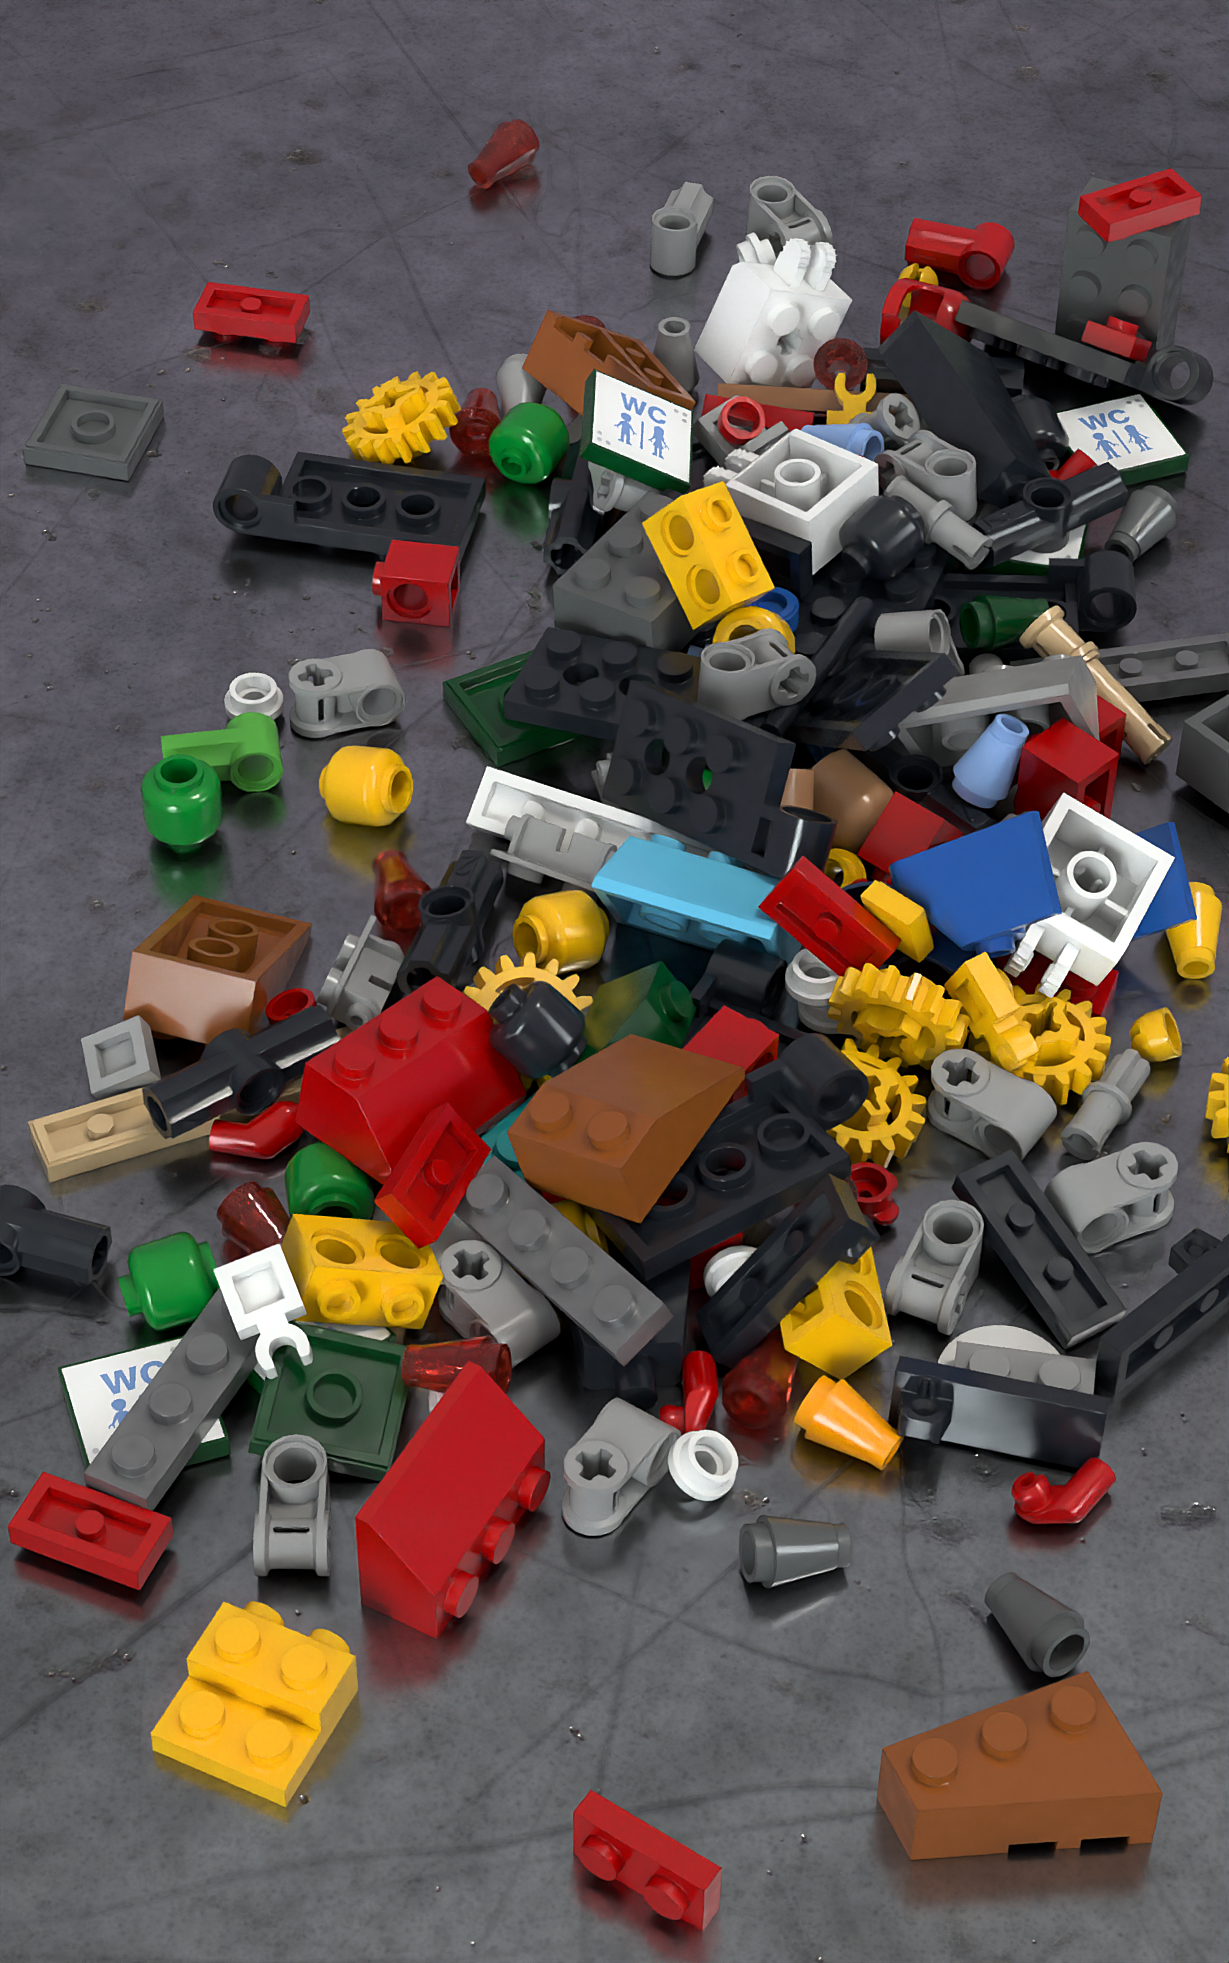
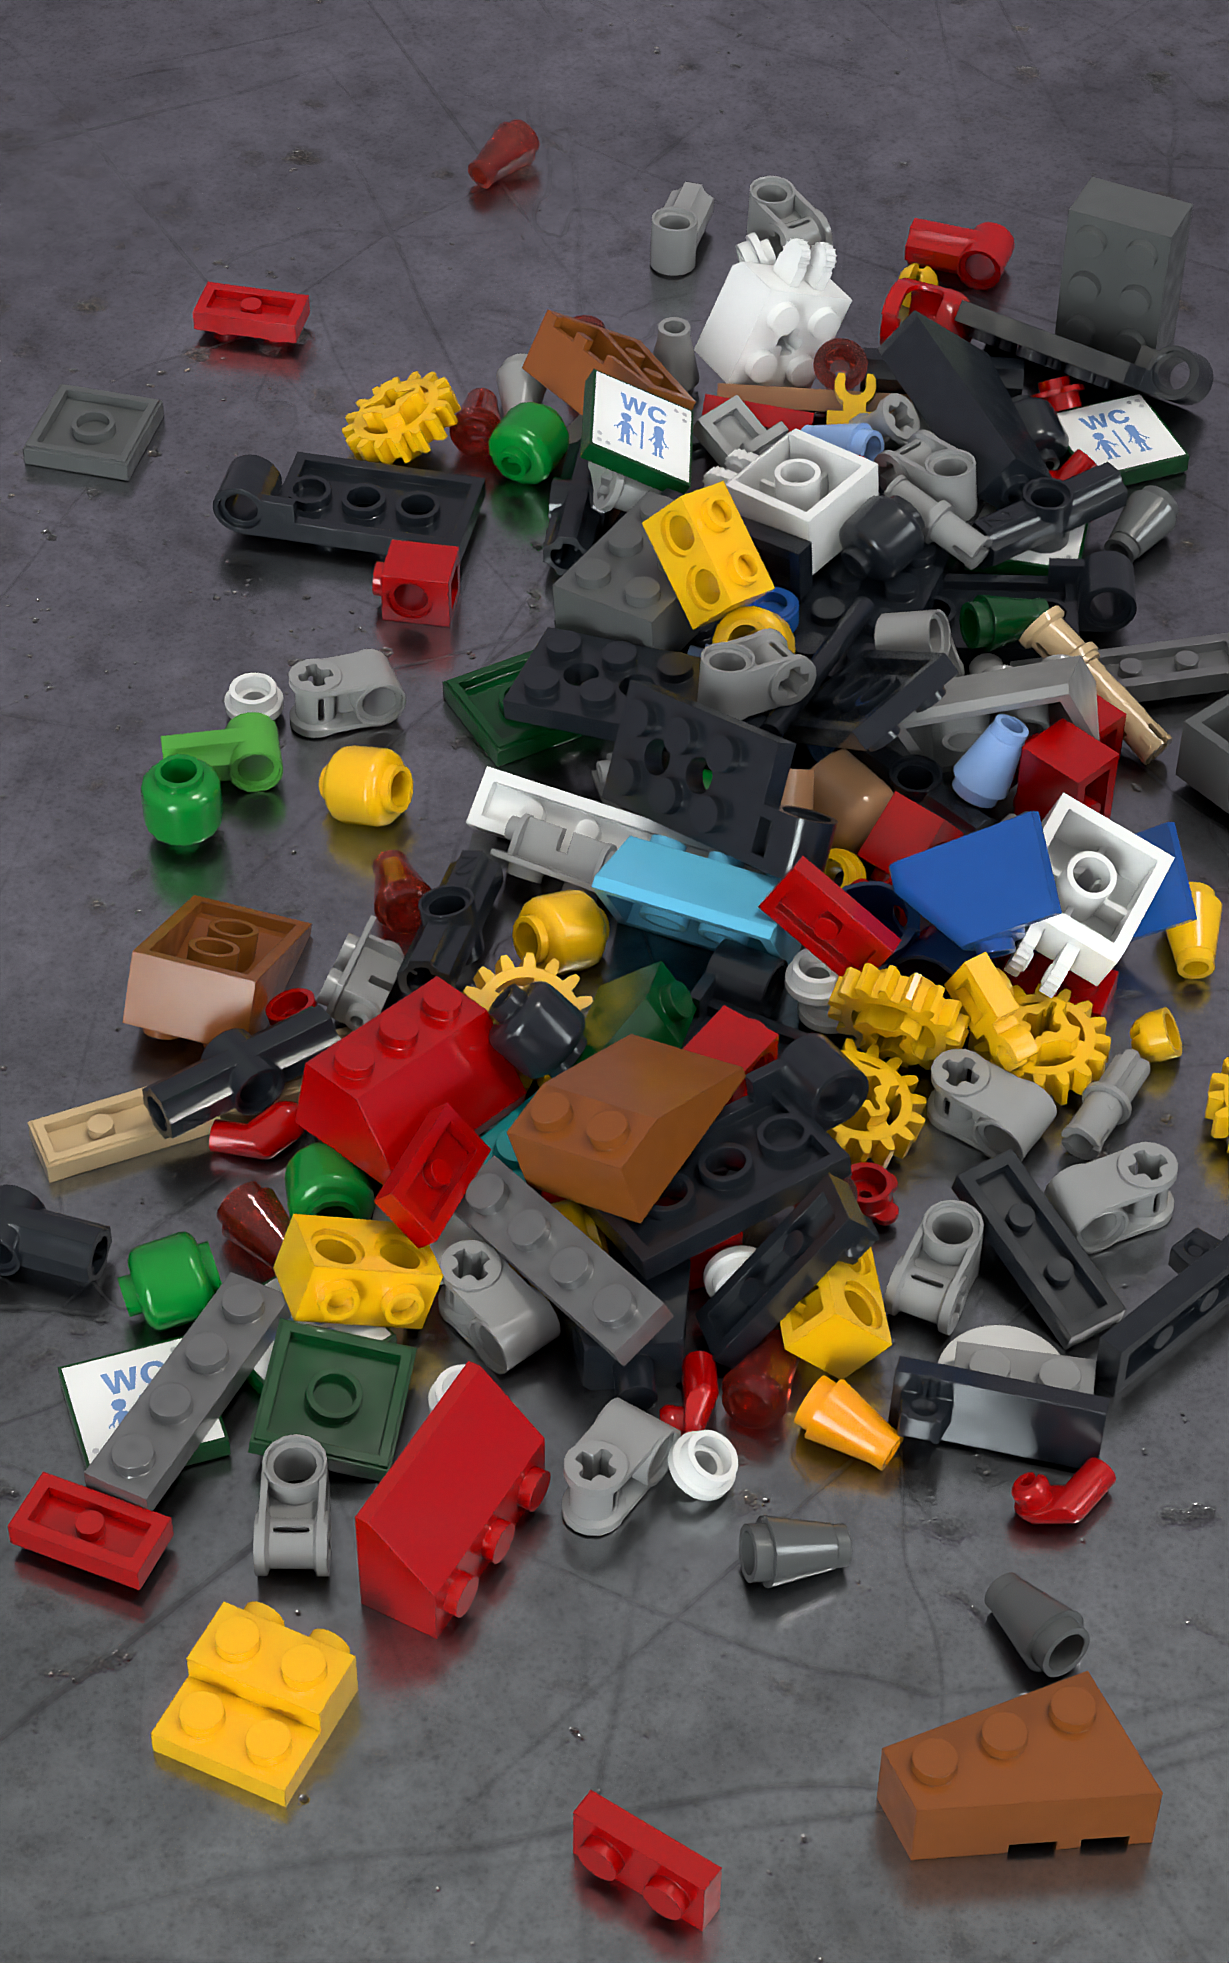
(120, 1058): light grey plate -> none
(263, 1301): white plate -> none
(438, 1364): clear red cone -> none
(741, 412): red hinge -> none
(901, 917): yellow tile -> none
(1060, 393): none -> red plate
(1118, 338): red plate -> none
(1139, 205): red plate -> none

